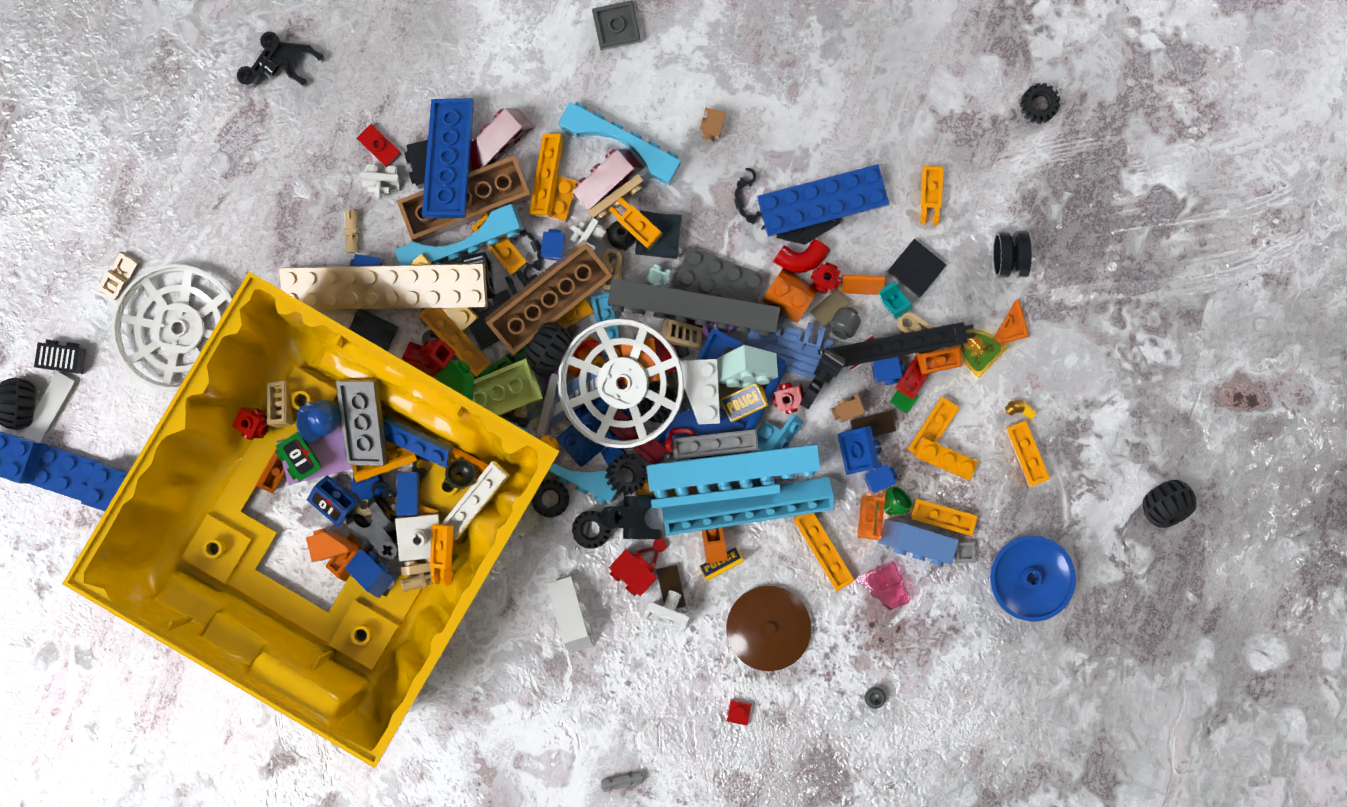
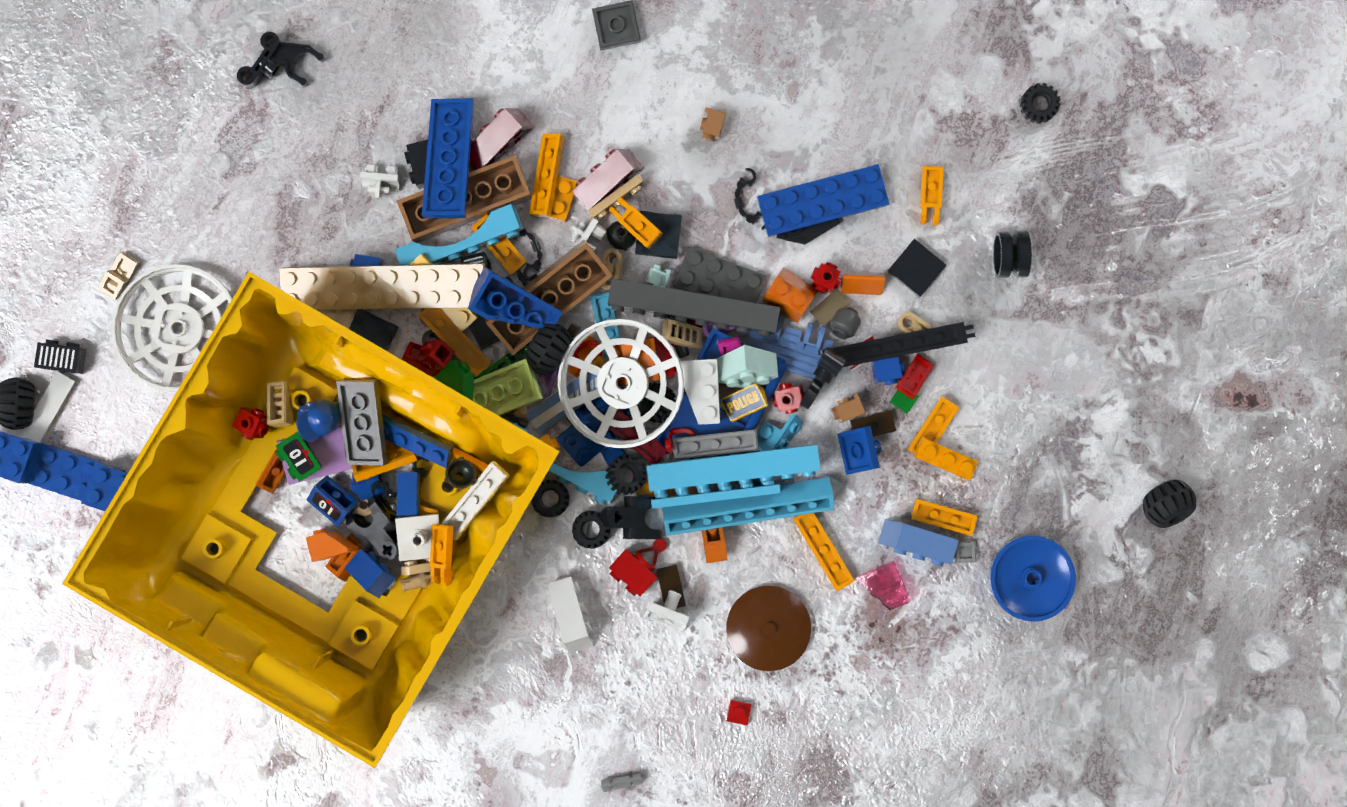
(351, 231): tan pin -> none
(379, 145): red plate -> none
(507, 302): none -> blue wedge
(548, 406): light grey tile -> none
(552, 245): blue brick -> none
(576, 314): light orange plate -> none
(582, 123): medium azure arch -> none
(672, 381): clear smoke slope -> none
(714, 569): slope -> none
(728, 345): none -> dark pink tile
(802, 261): red cylinder -> none
(870, 517): clear orange tile -> none
(875, 704): dark grey plate -> none
(880, 478): blue brick -> none
(894, 300): teal bracket -> none
(897, 501): green piece -> none
(939, 359): orange slope -> none
(981, 351): clear yellow shield -> none
(1013, 325): orange tile -> none
(1019, 406): arm -> none
(1027, 453): light orange plate -> none

